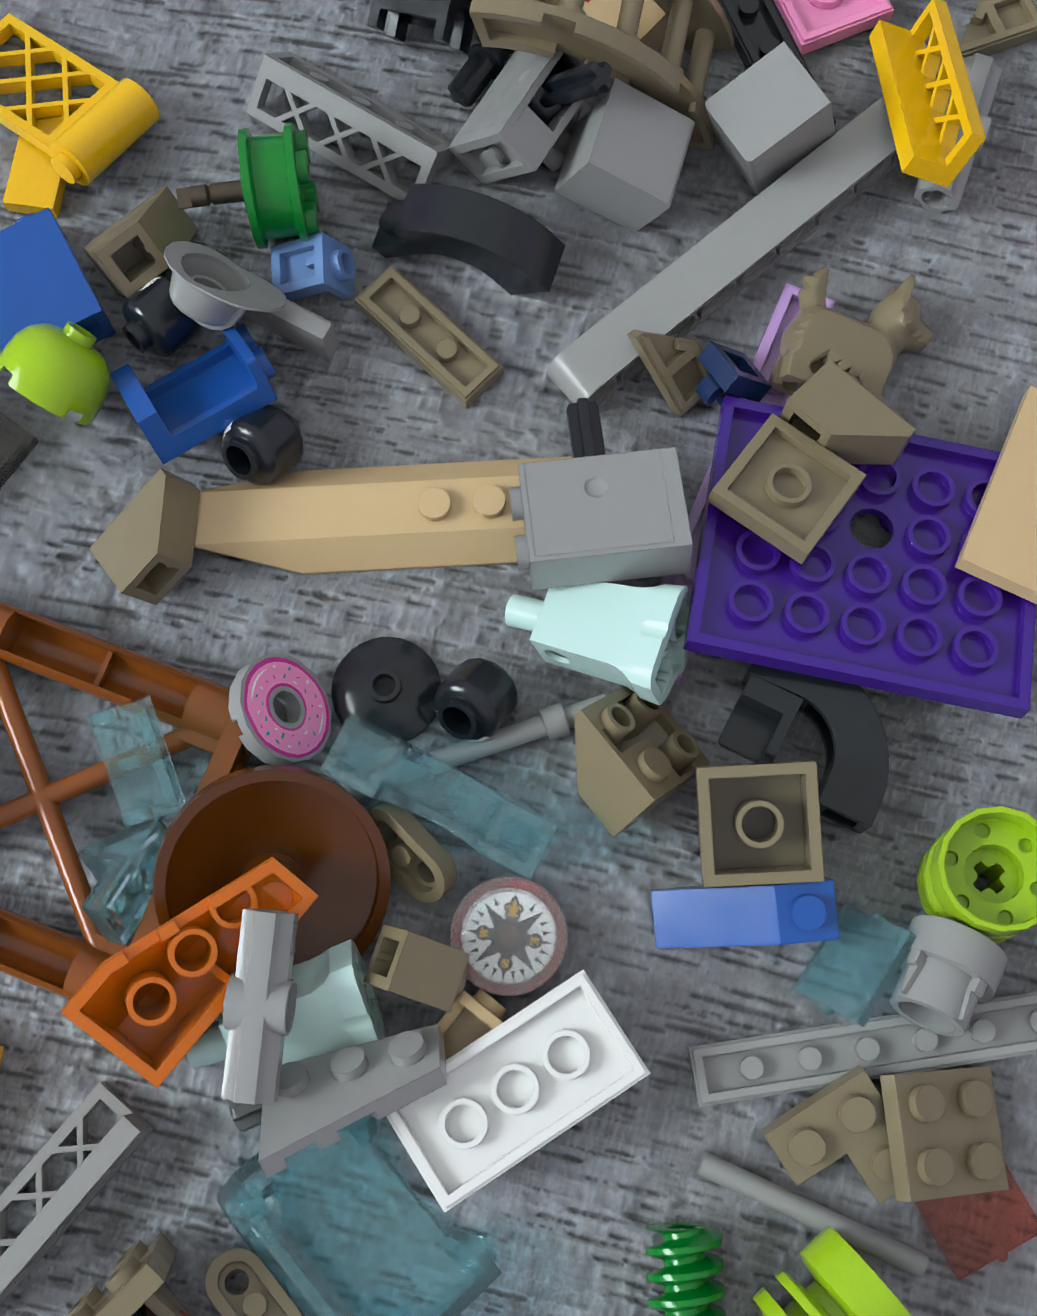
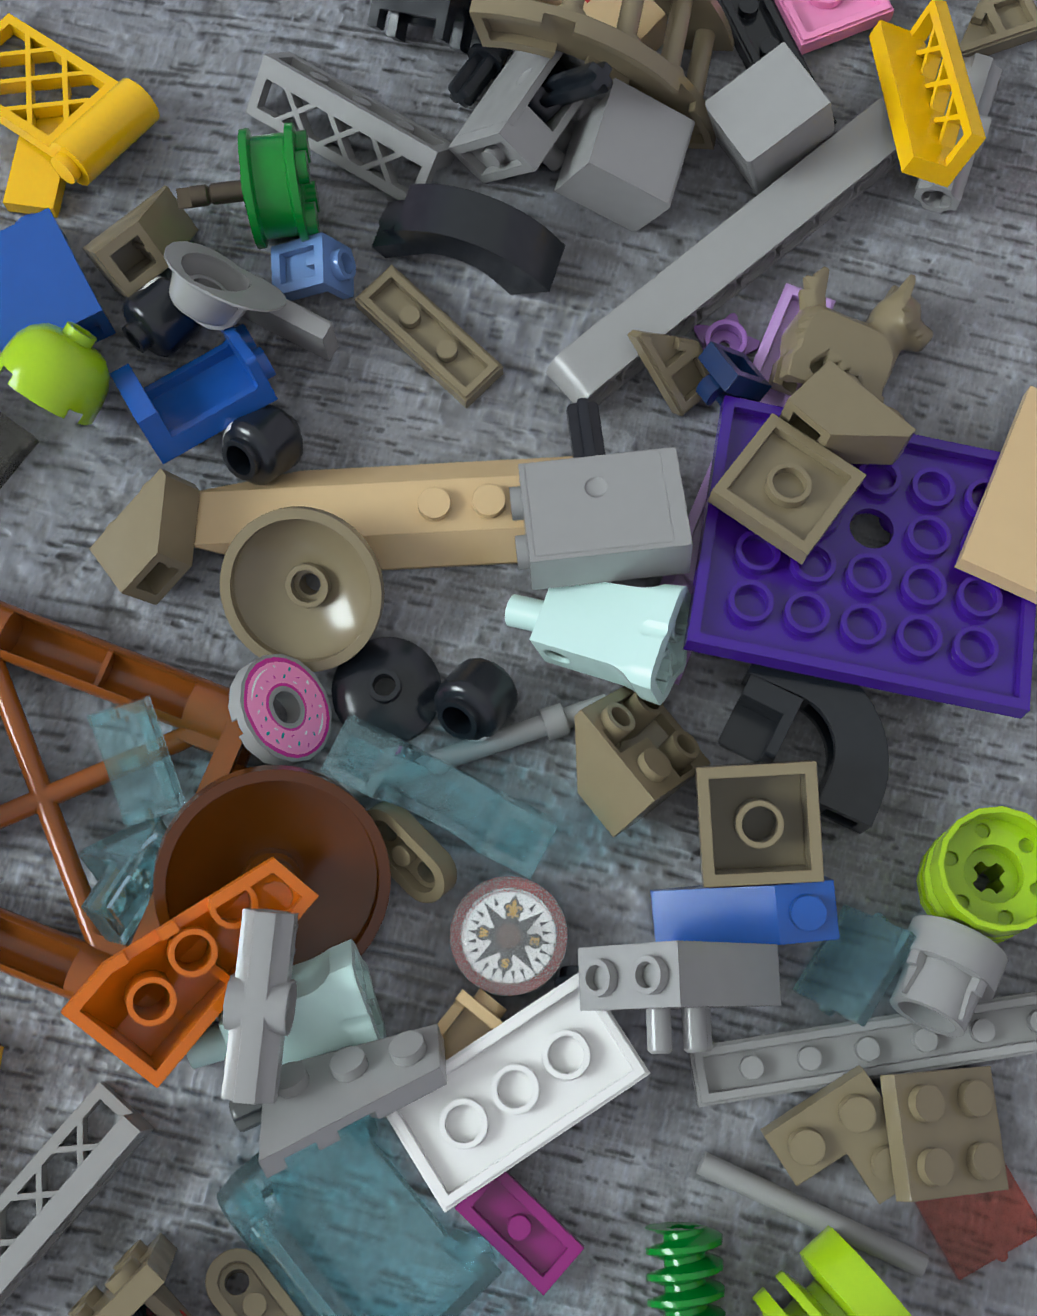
(269, 595): none -> dark tan dish
(417, 968): dark tan slope -> none
(521, 1230): none -> magenta plate
(676, 977): none -> light grey piece
(727, 331): none -> medium lavender plate

